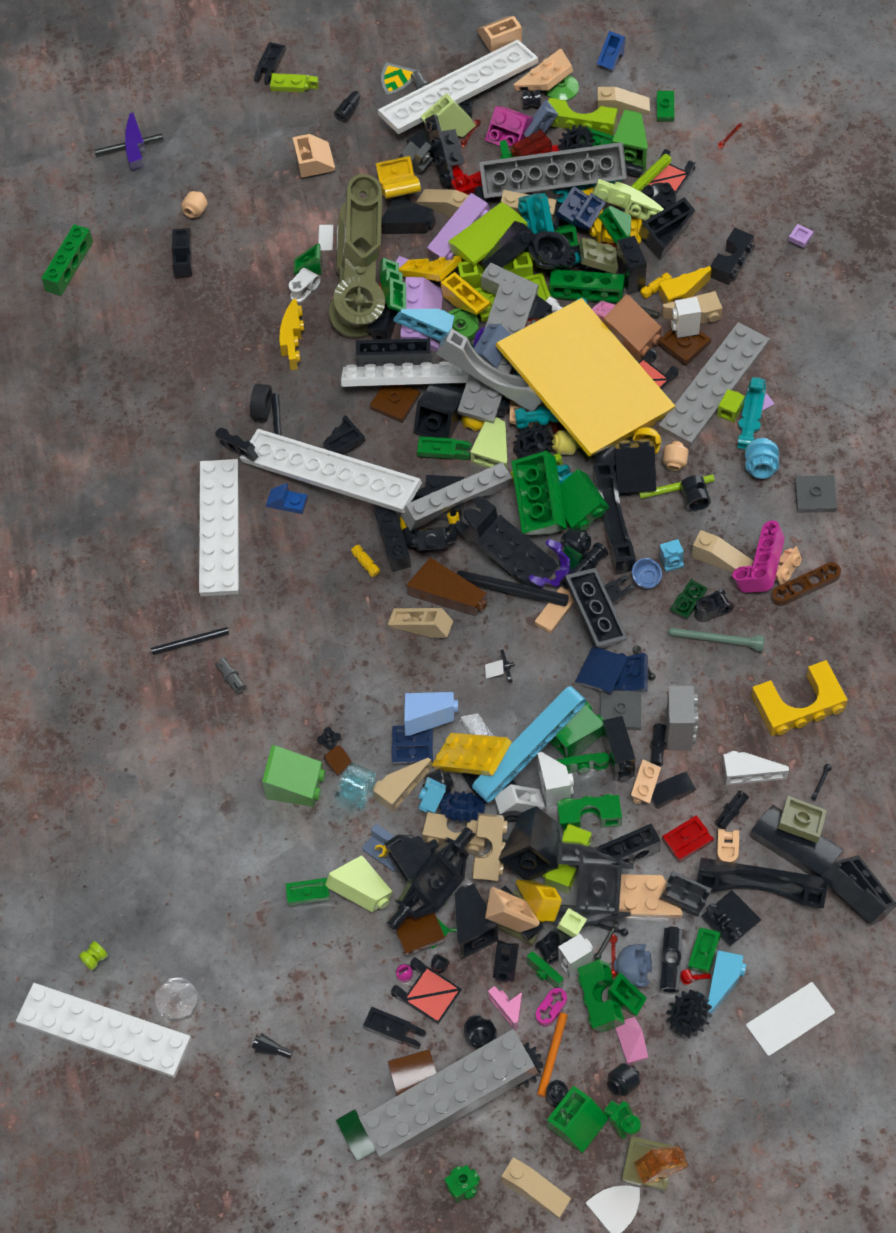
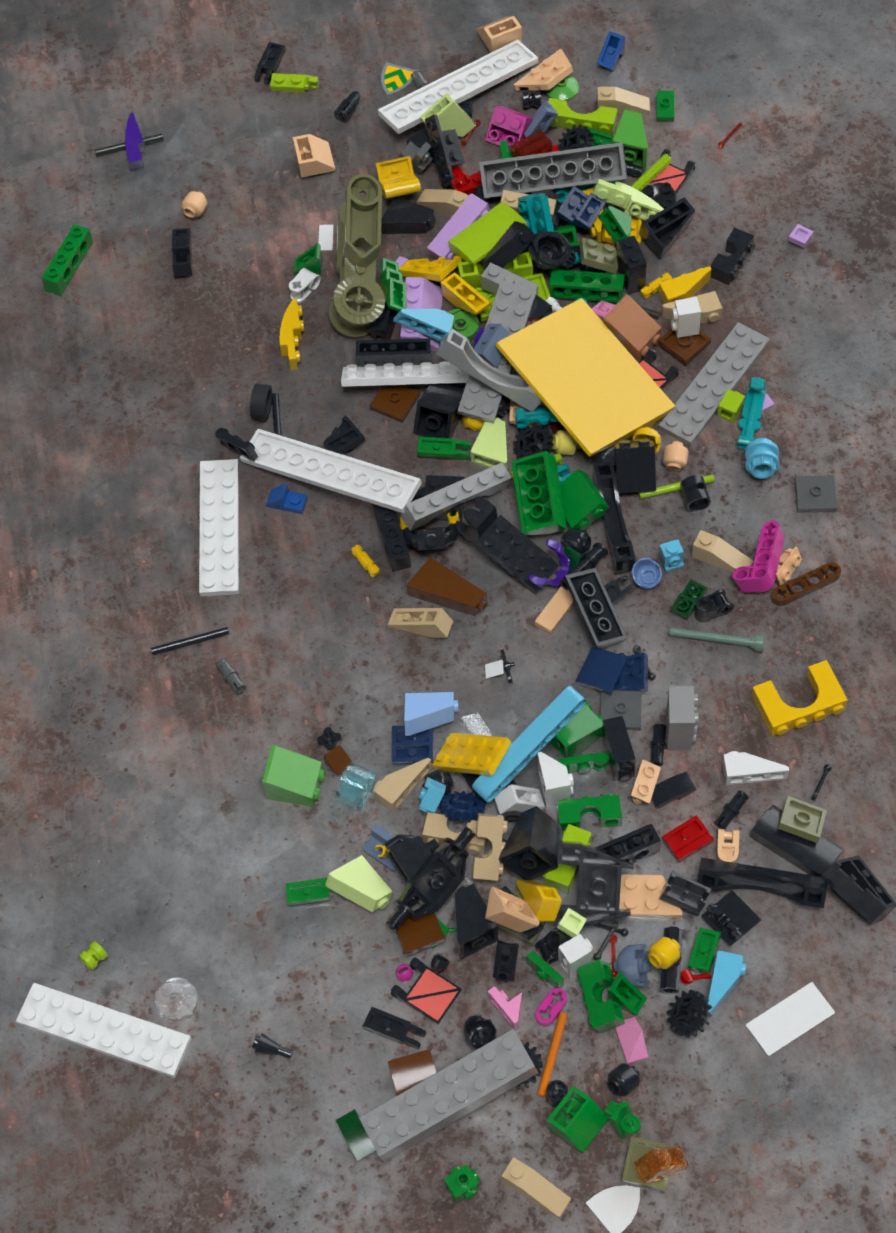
(515, 588): black axle -> none
(664, 953): none -> yellow head

